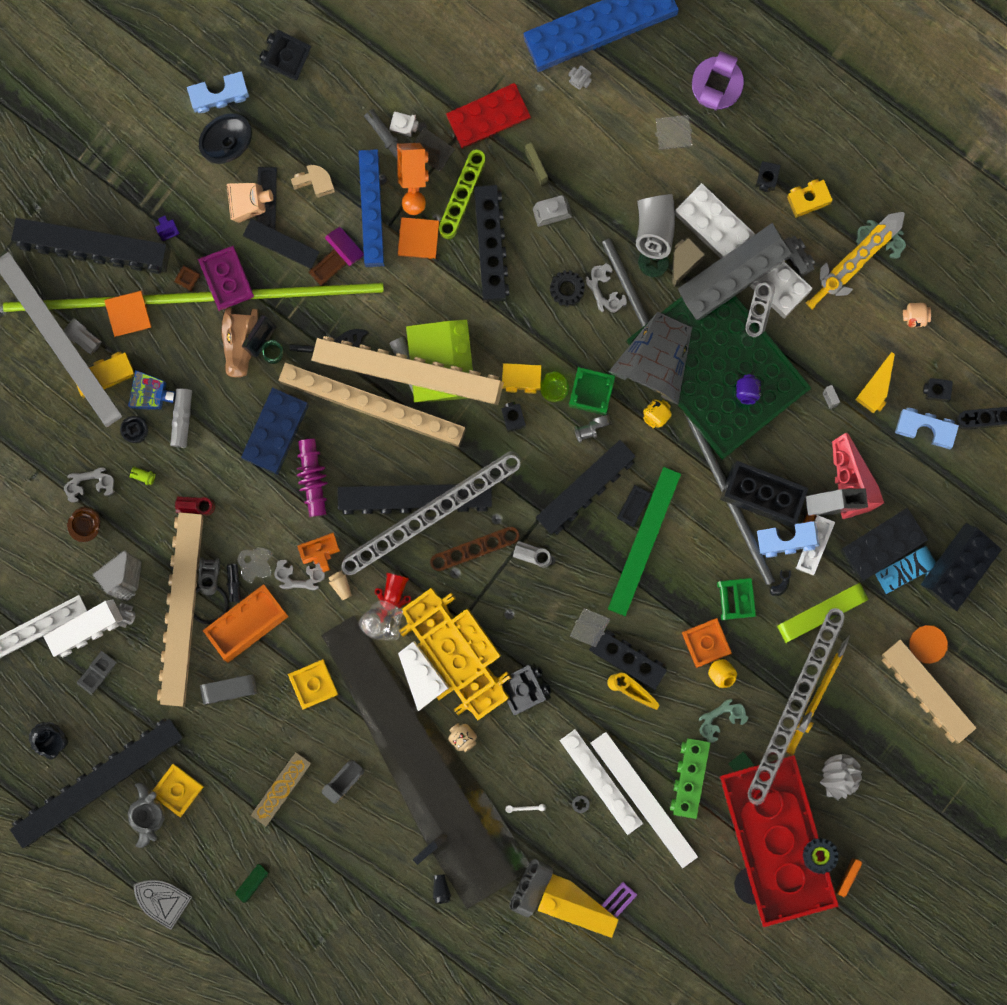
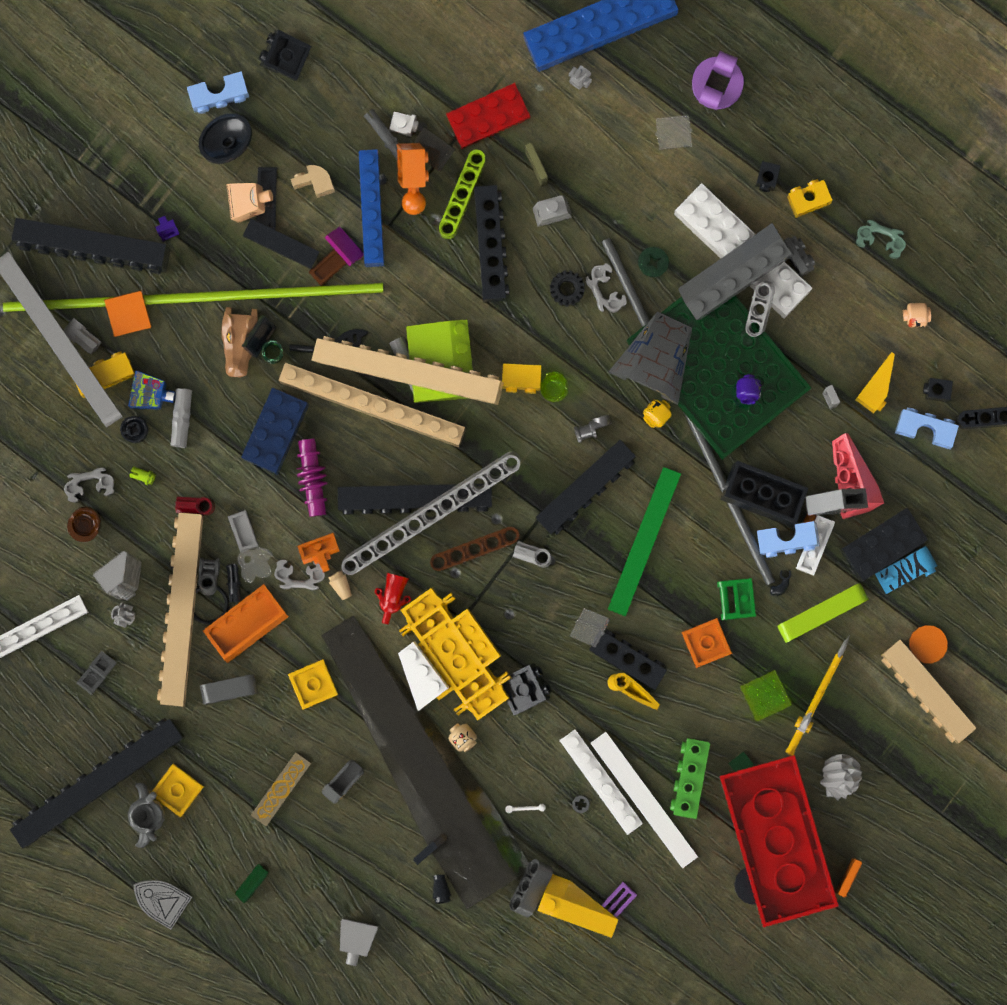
(47, 739): black hair -> none
(83, 628): white brick -> none
(187, 278): reddish brown tile -> none
(226, 278): magenta tile -> none
(243, 531): none -> light grey tile
(356, 939): none -> light grey torso
(377, 621): clear piece -> none
(418, 238): orange tile -> none
(513, 425): black brick -> none
(591, 391): green container -> none
(634, 506): black tile -> none
(656, 226): light grey brick -> none
(685, 259): dark tan slope -> none
(722, 673): yellow head -> none
(736, 711): sand green helmet -> none
(765, 696): none -> clear neon green brick
(796, 696): light grey beam -> none
(810, 858): black bush -> none
(854, 261): sword -> none
(961, 567): black brick -> none

